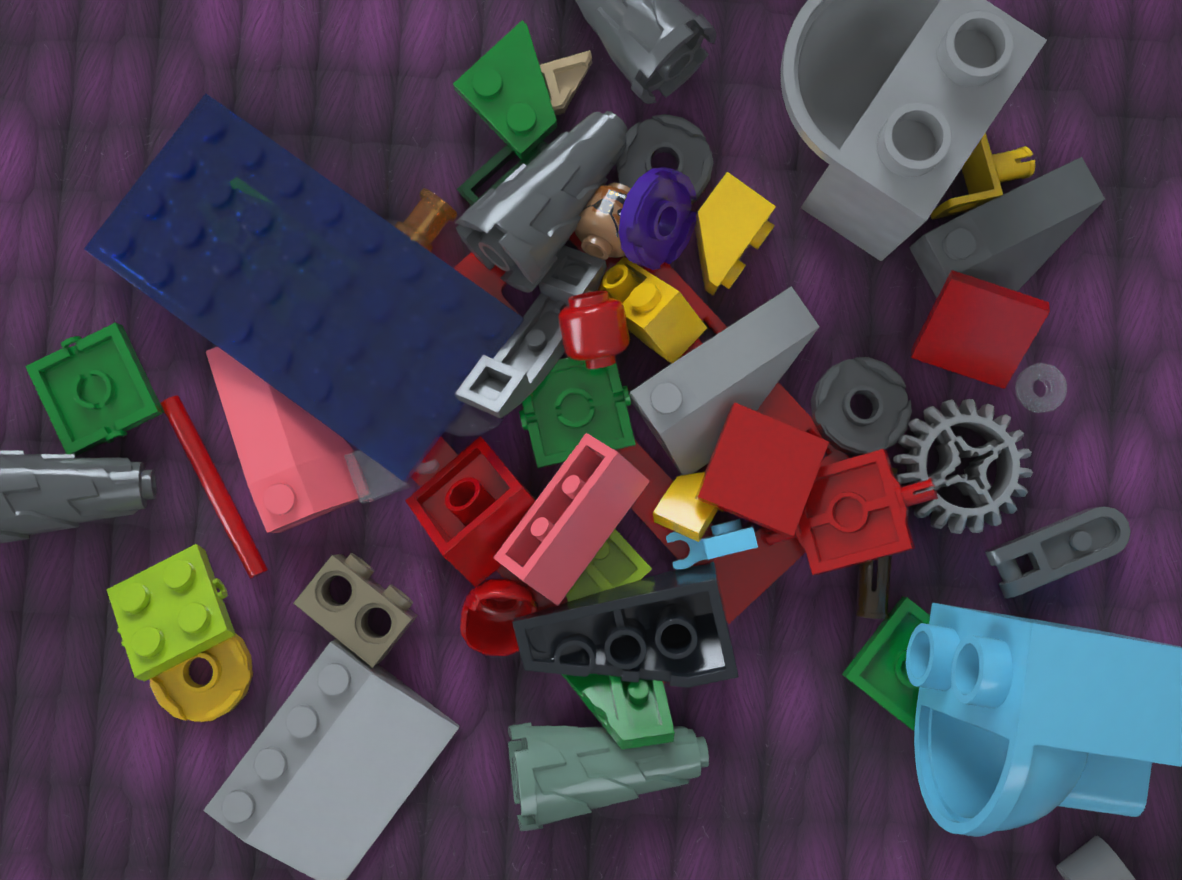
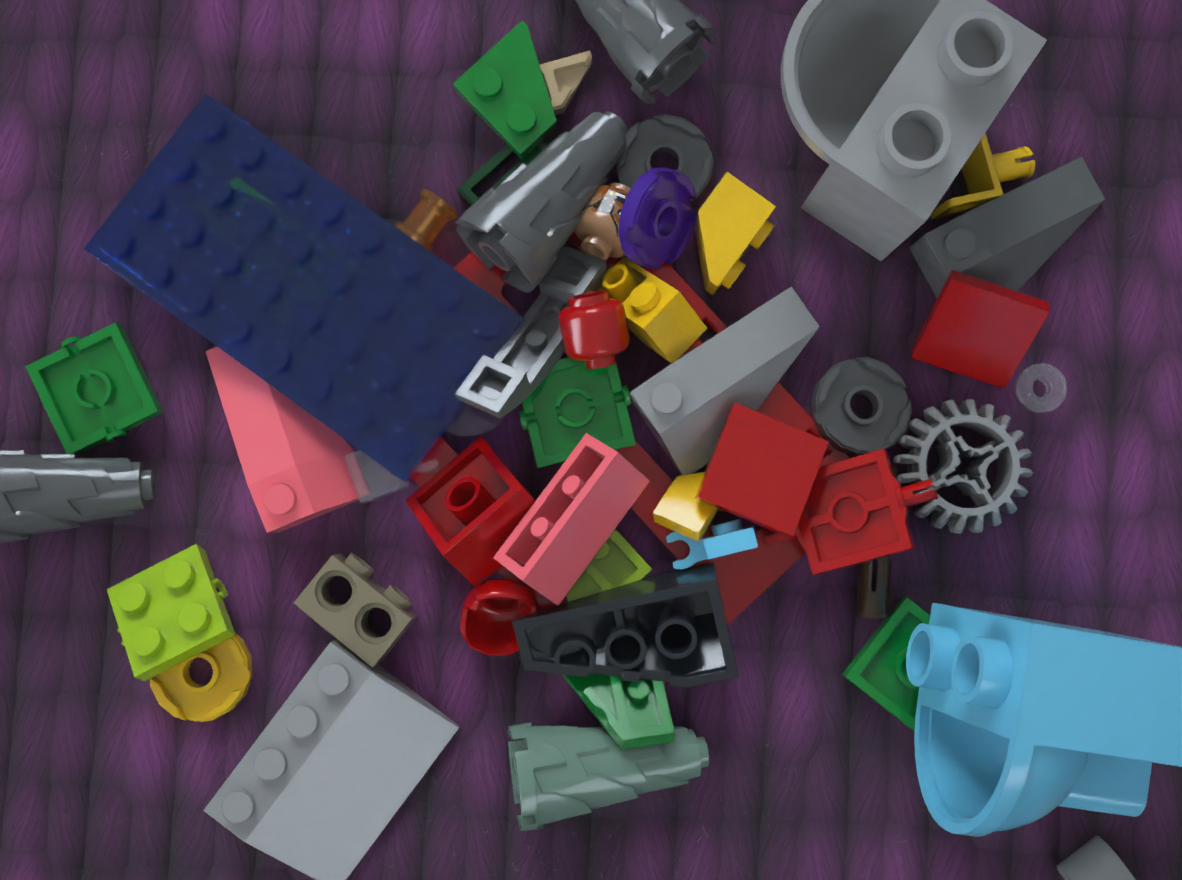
(214, 486): red bar -> none
(1060, 549): dark grey plate -> none

